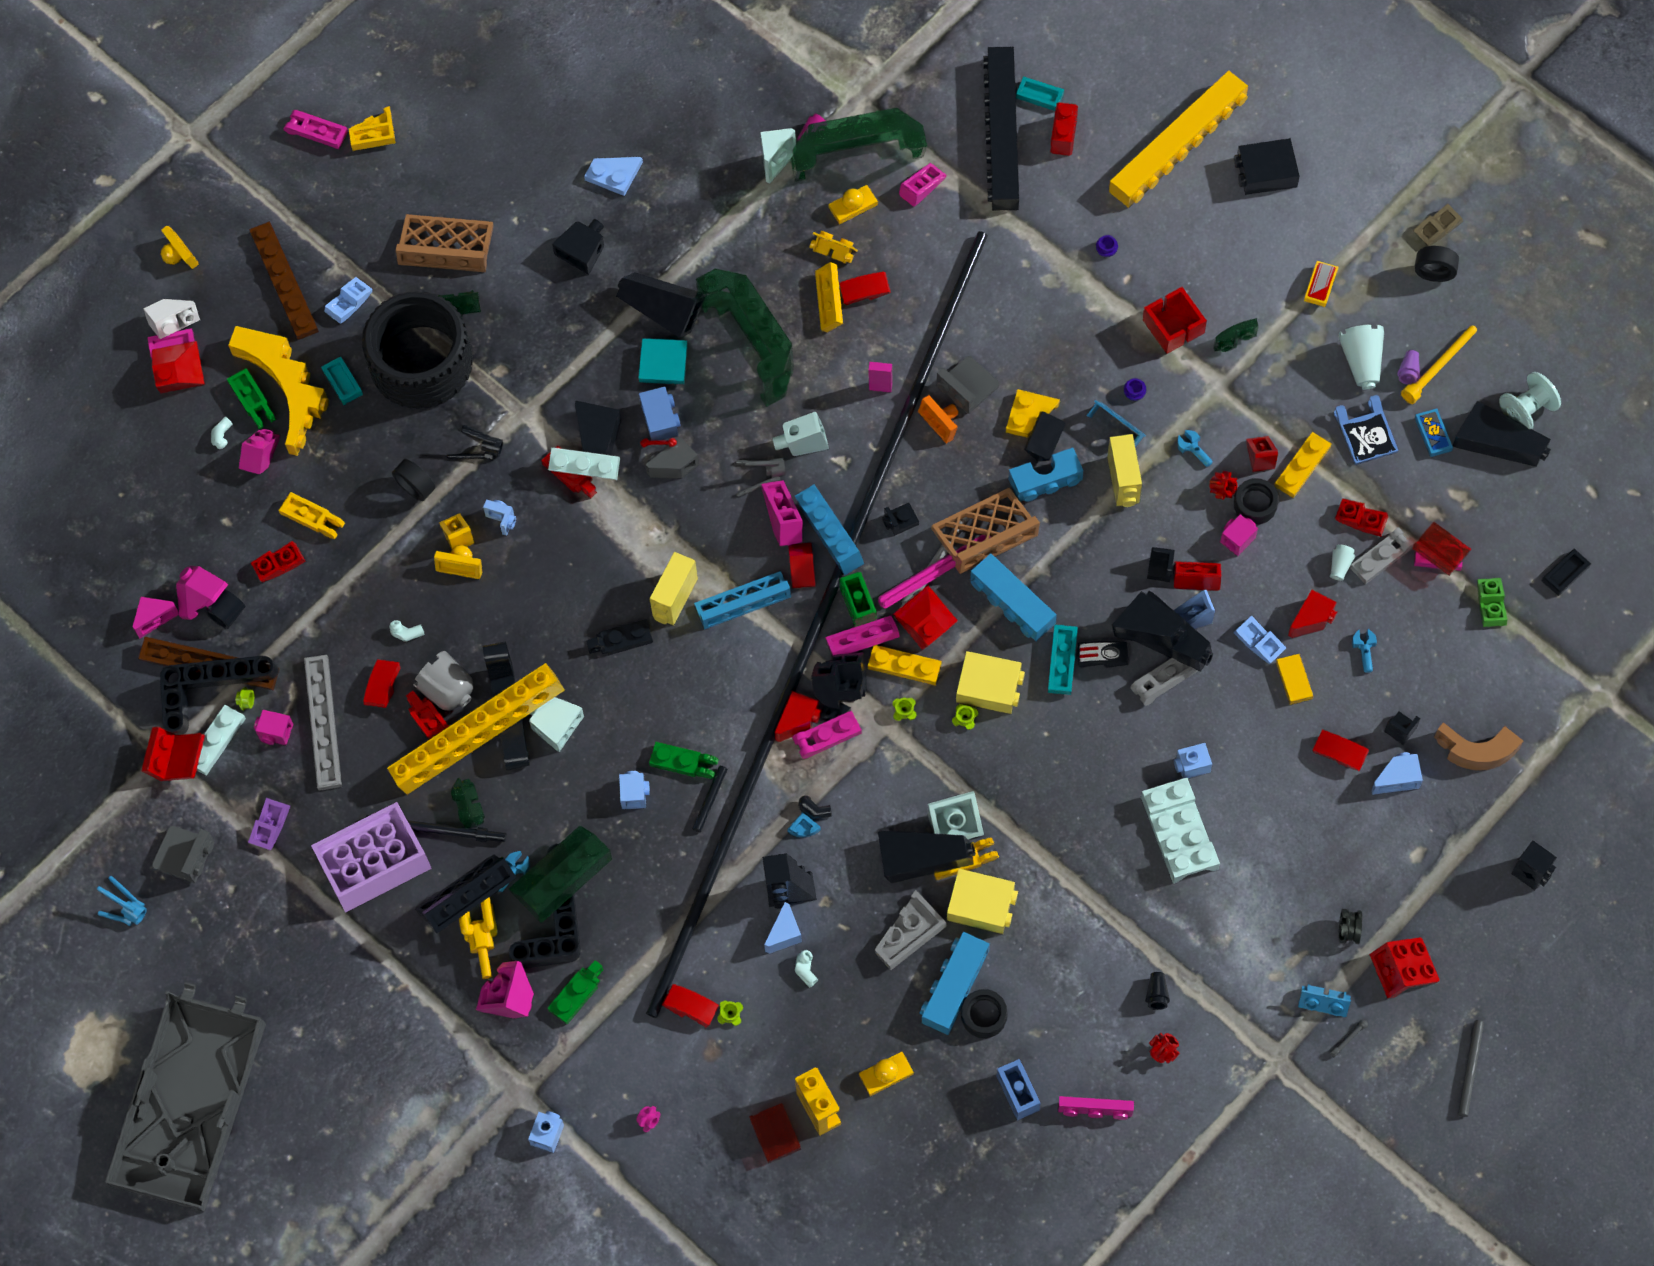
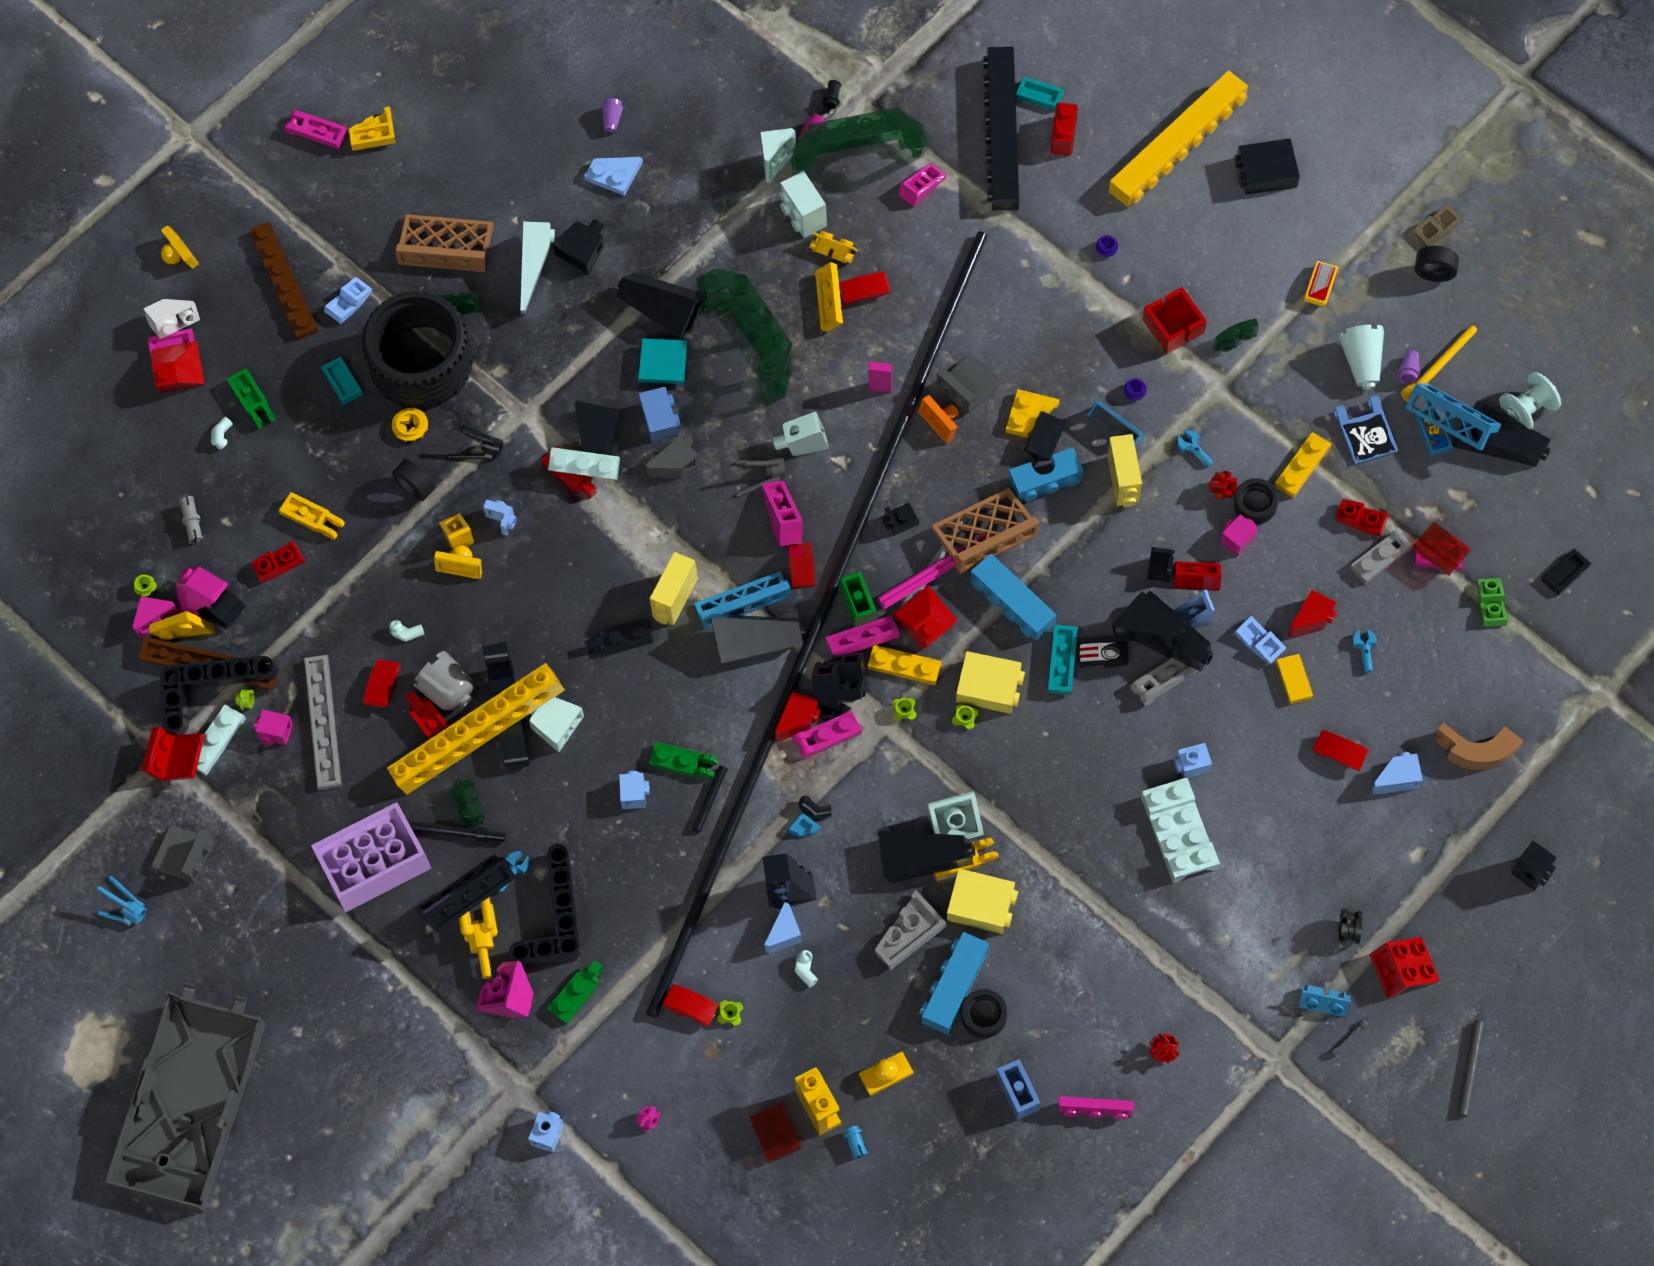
(144, 580): none -> lime plate
(180, 626): none -> yellow wing
(191, 520): none -> light grey pin
(258, 451): dark pink slope -> none
(269, 824): medium lavender slope -> none
(273, 356): yellow arch -> none
(405, 417): none -> yellow gear
(535, 248): none -> light aqua wedge
(561, 873): clear green slope -> none
(611, 113): none -> medium lavender cone
(671, 442): red hinge -> none
(750, 636): none -> black slope
(803, 204): none -> light aqua brick
(829, 529): dark azure brick -> none
(831, 99): none -> black pin
(853, 203): yellow tile -> none
(855, 1142): none -> dark azure pin
(1157, 992): black cone -> none
(1262, 453): red slope -> none
(1341, 561): light aqua cone -> none
(1401, 727): black panel -> none
(1455, 407): none -> dark azure fence

